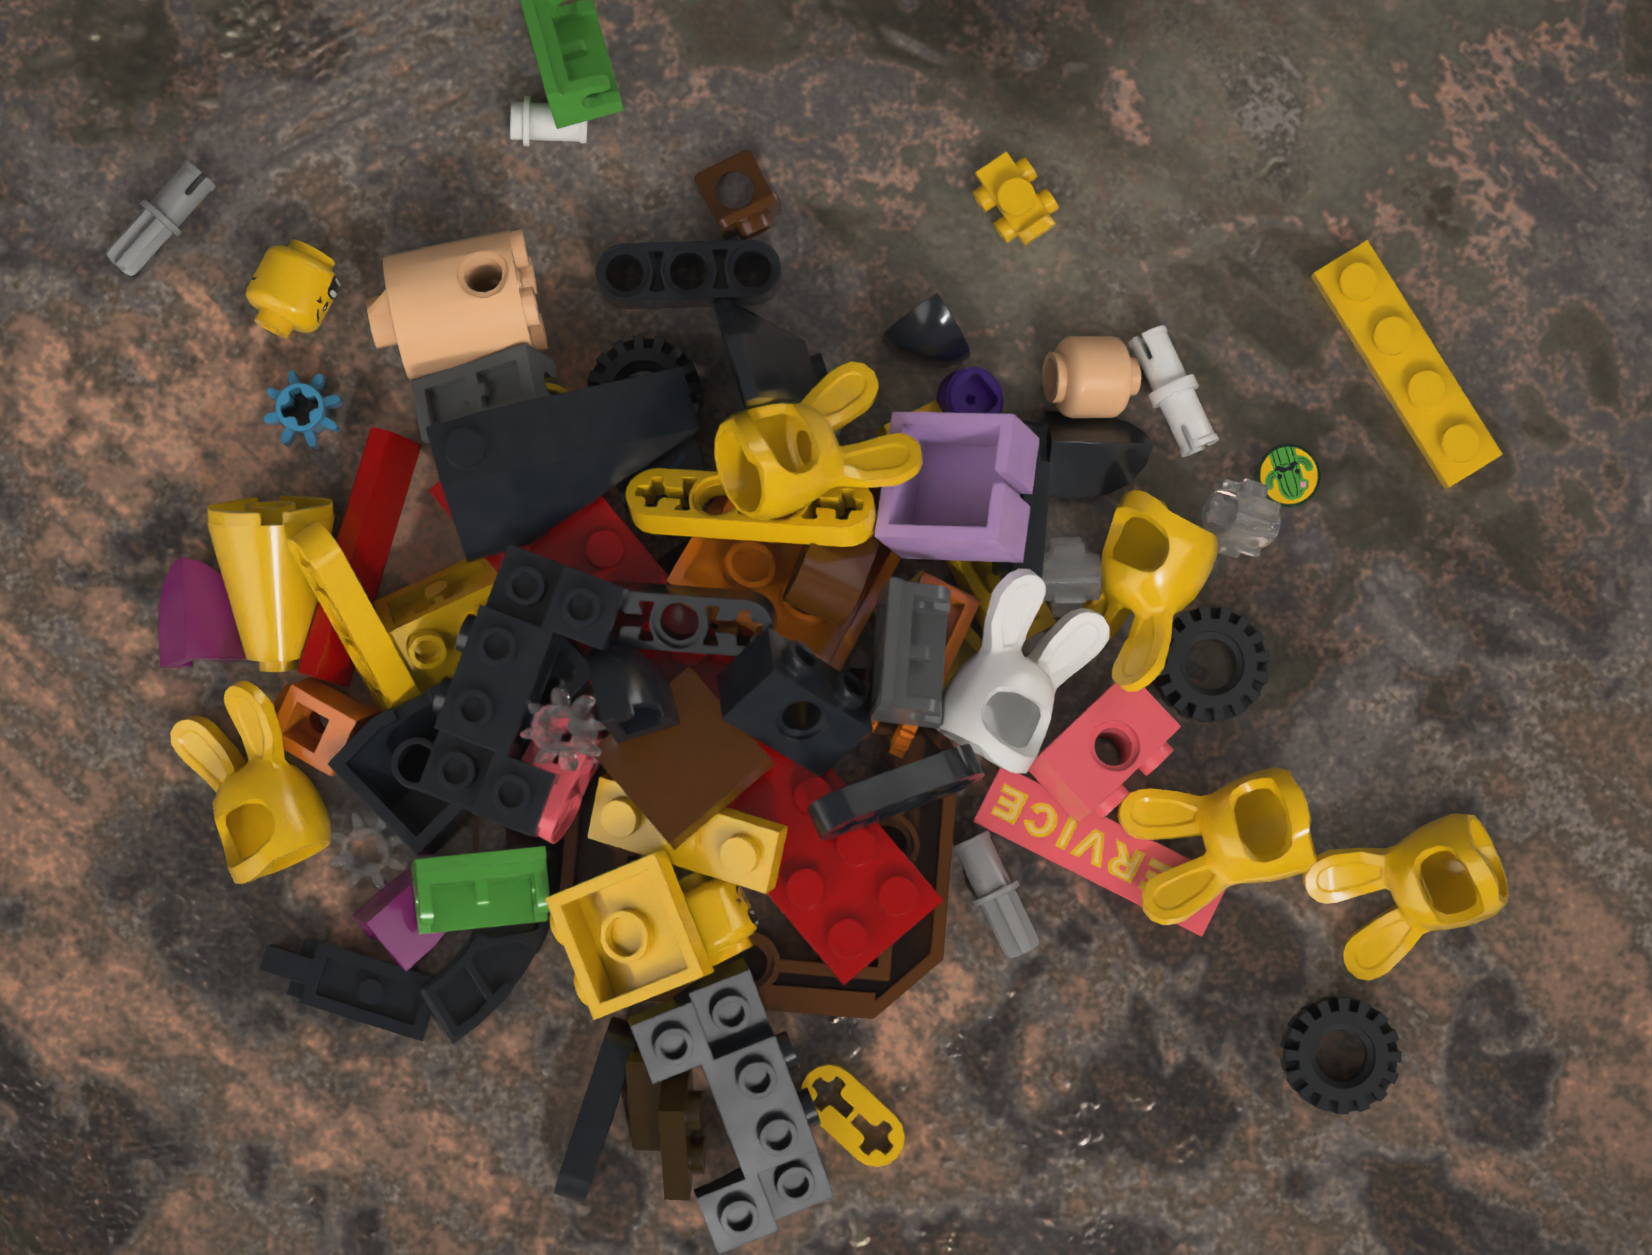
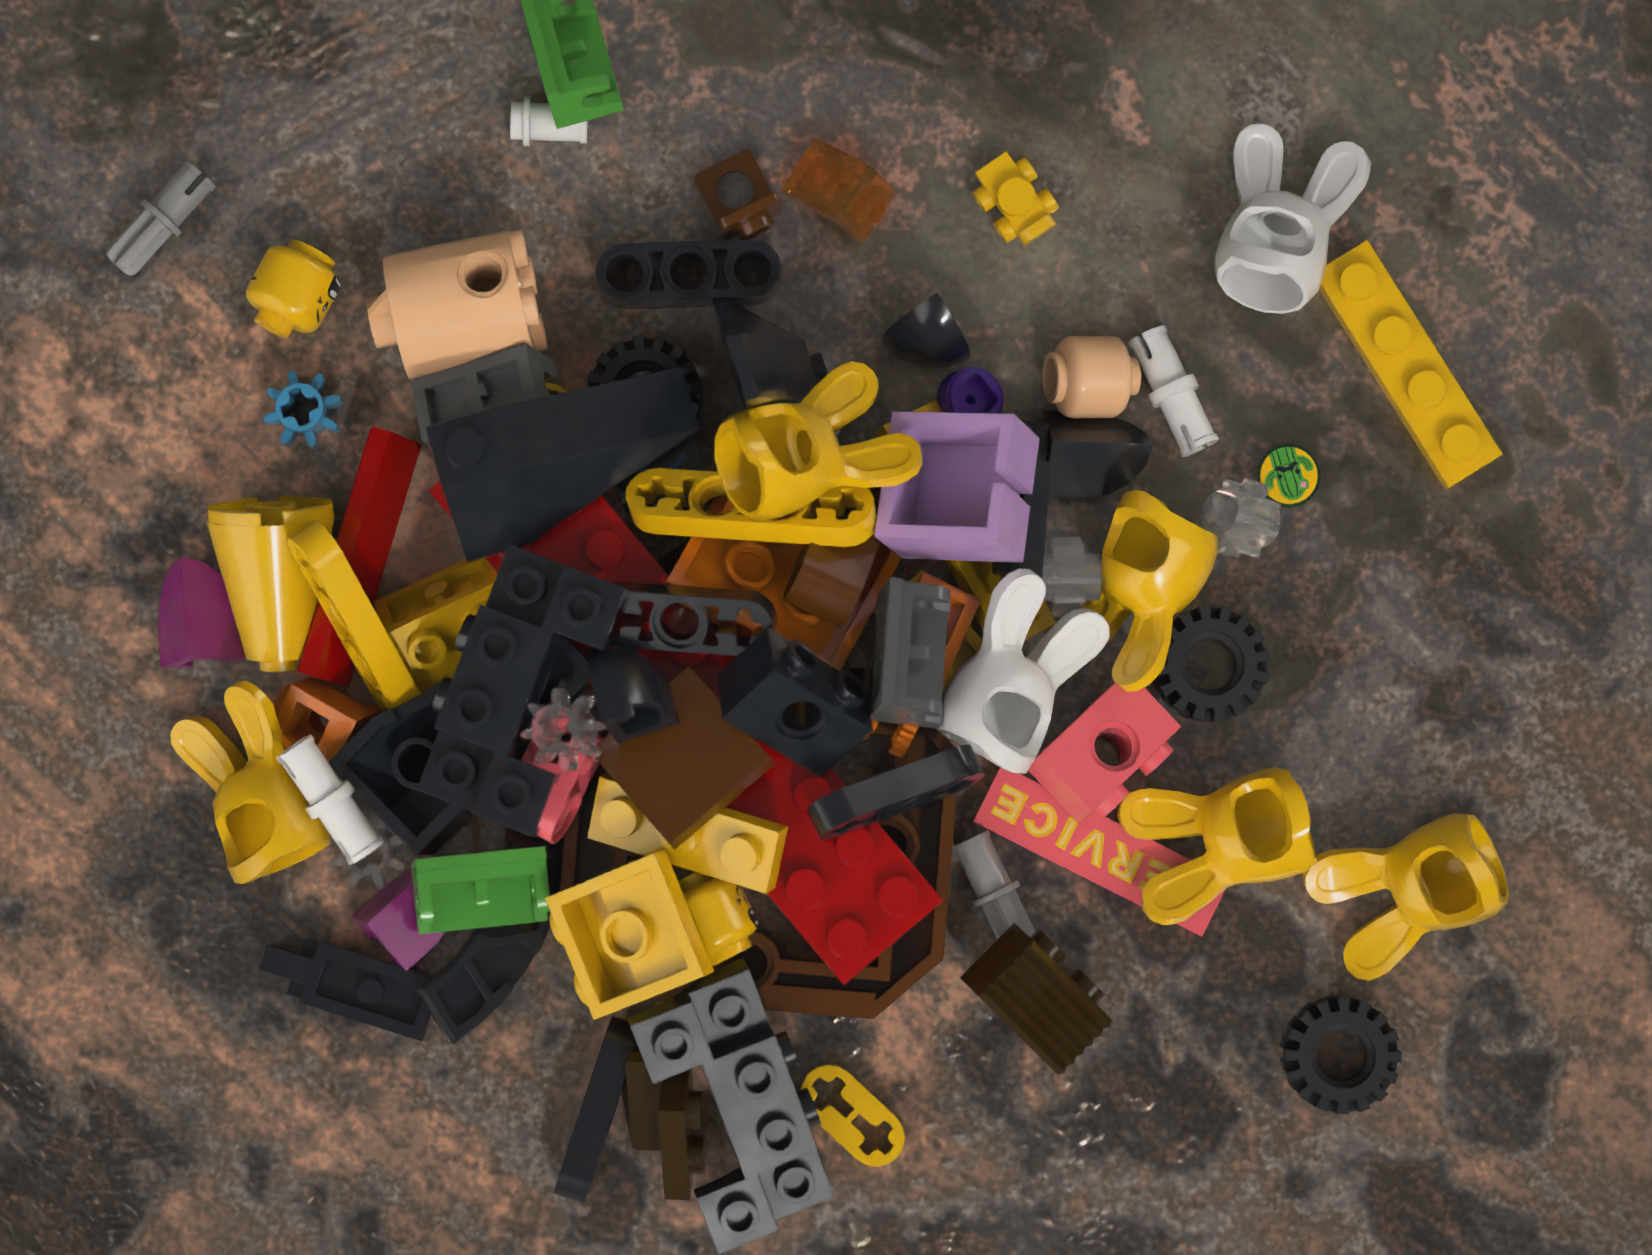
(330, 799): none -> white pin
(840, 189): none -> clear orange bracket
(1037, 998): none -> dark brown brick
(1277, 240): none -> white piece

